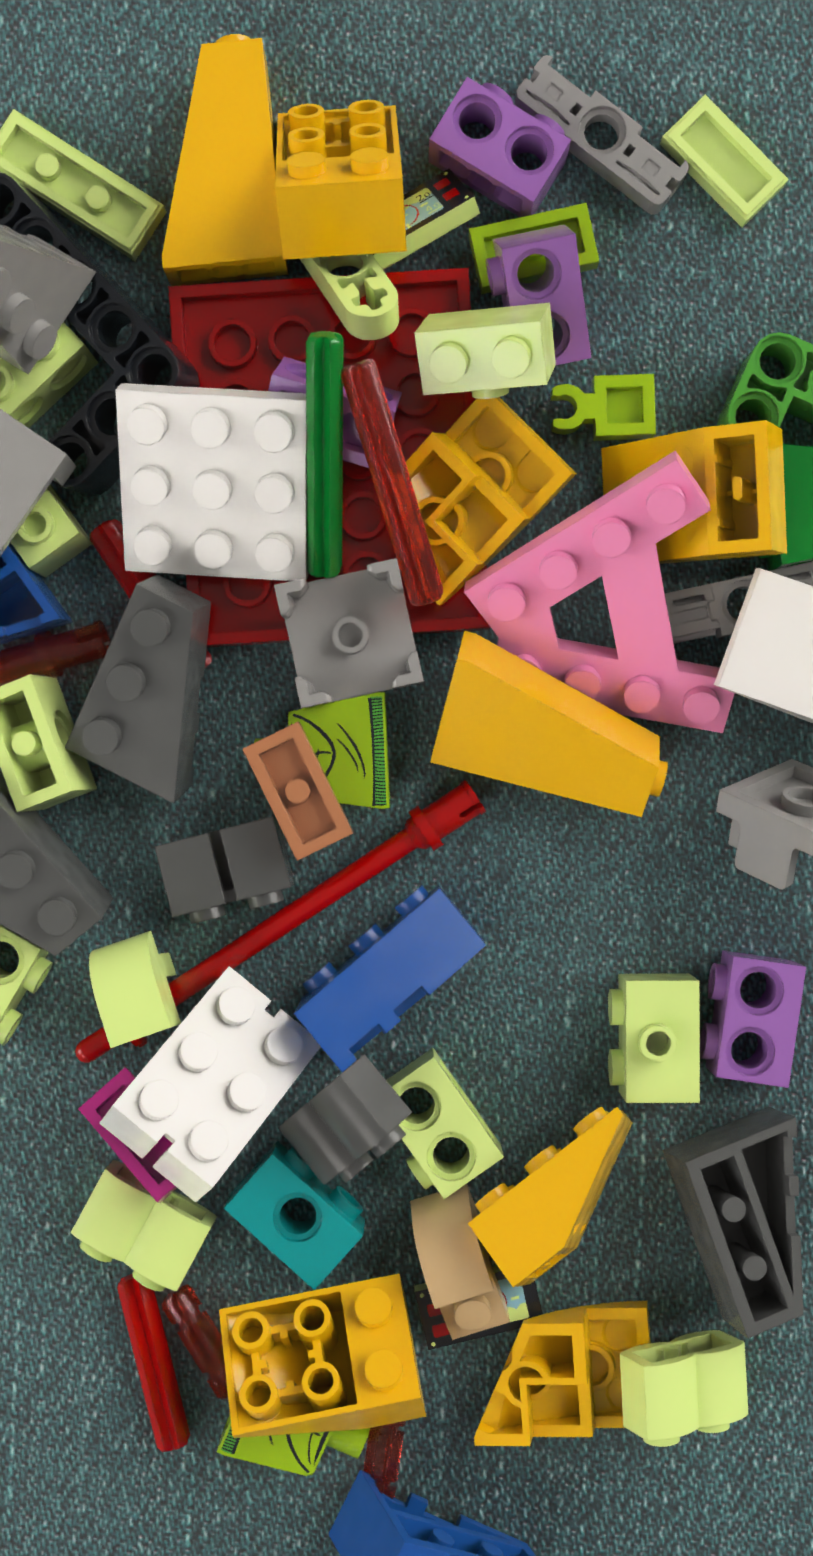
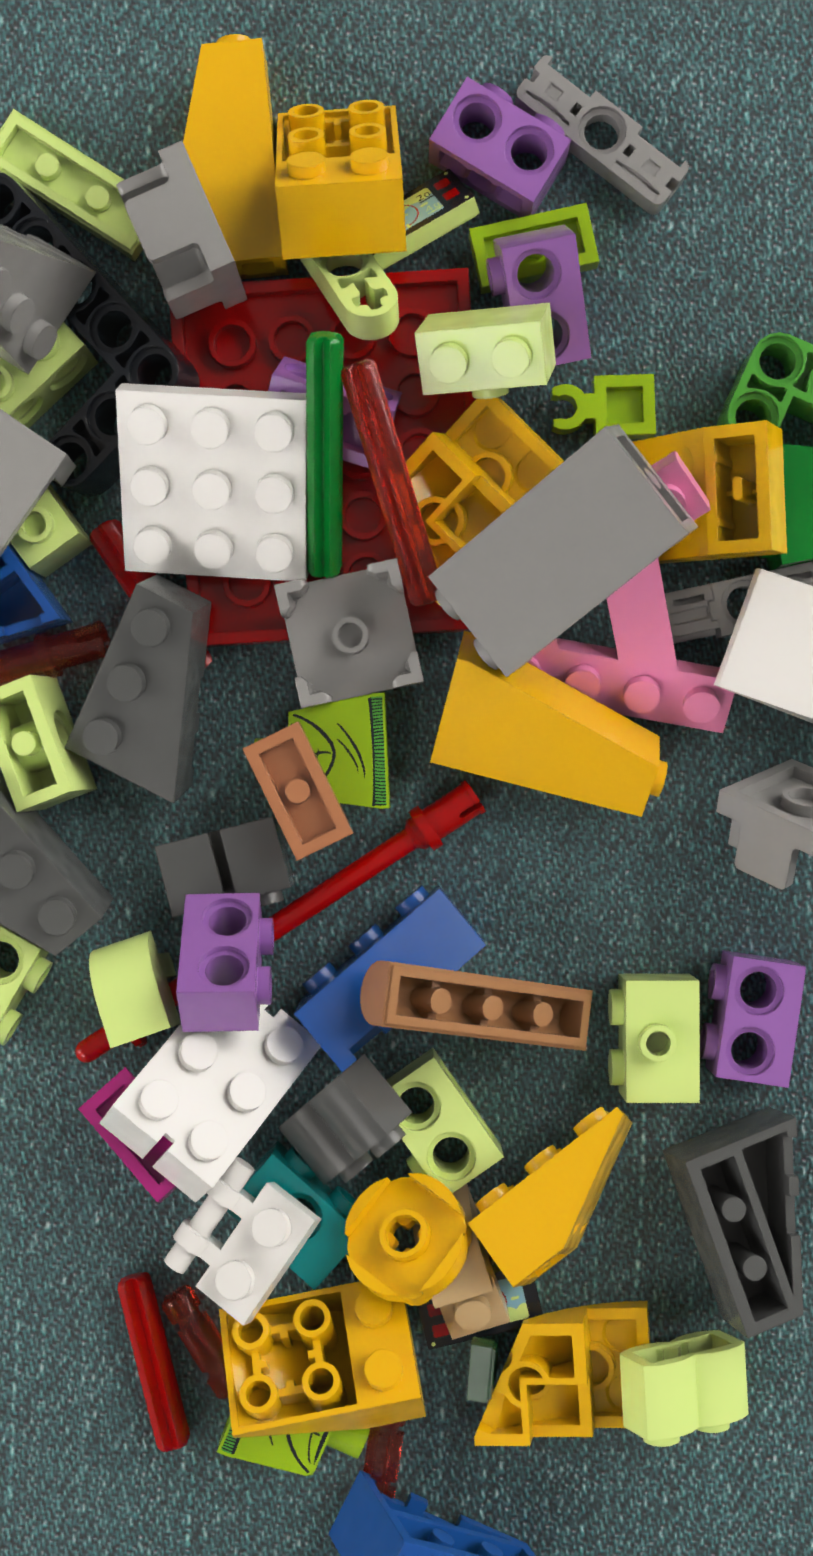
(148, 1236): yellowish green brick -> none
(181, 234): none -> light grey panel
(222, 962): none -> medium lavender brick
(256, 1252): none -> white plate
(416, 1272): none -> yellow plate
(475, 1005): none -> medium nougat brick
(482, 1369): none -> tile
(561, 550): none -> light grey panel
(723, 161): yellowish green tile -> none

